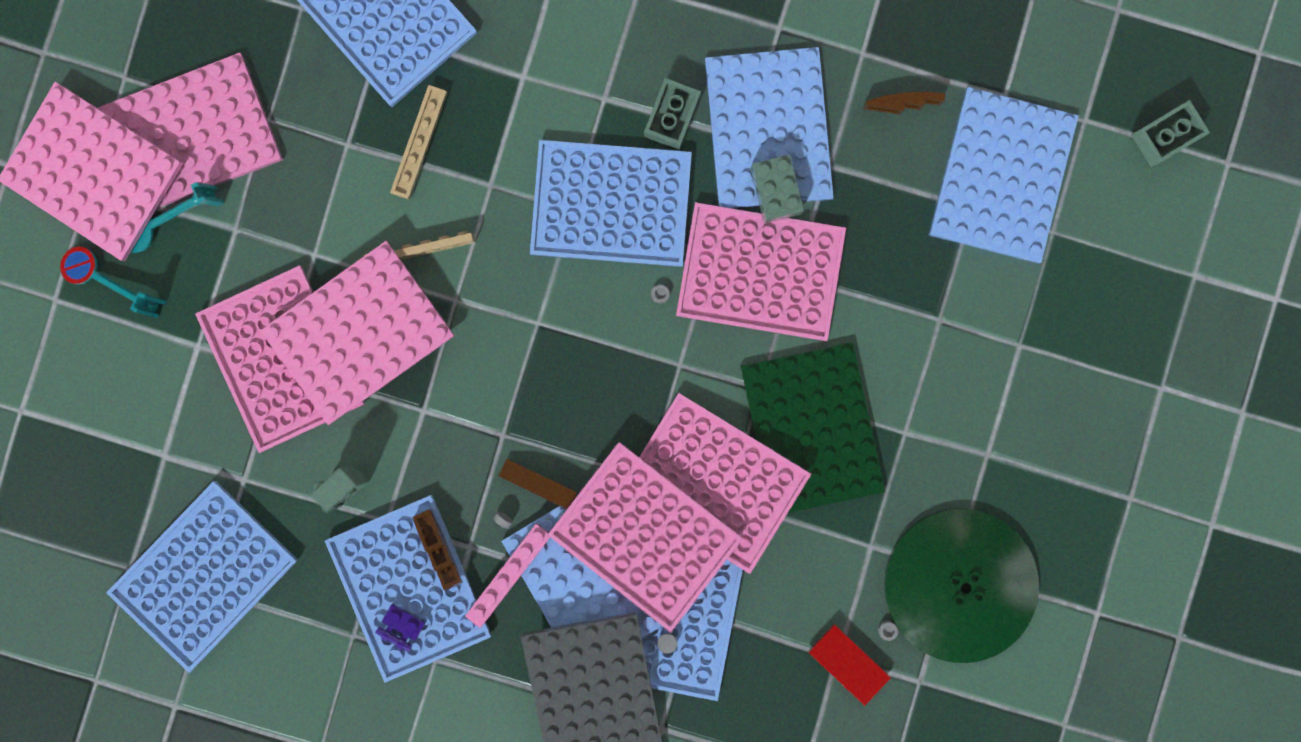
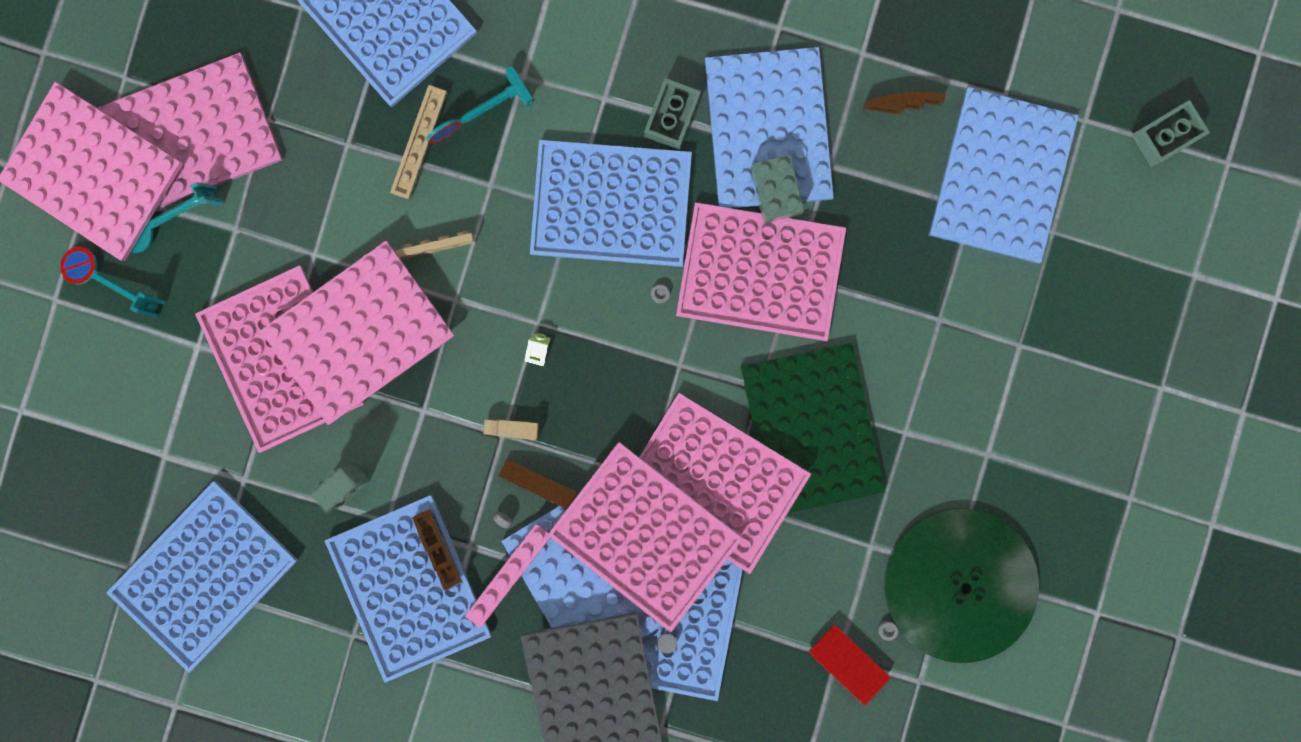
(402, 621): dark purple plate -> none
(451, 126): none -> teal piece
(512, 429): none -> tan leg
(537, 349): none -> bracket

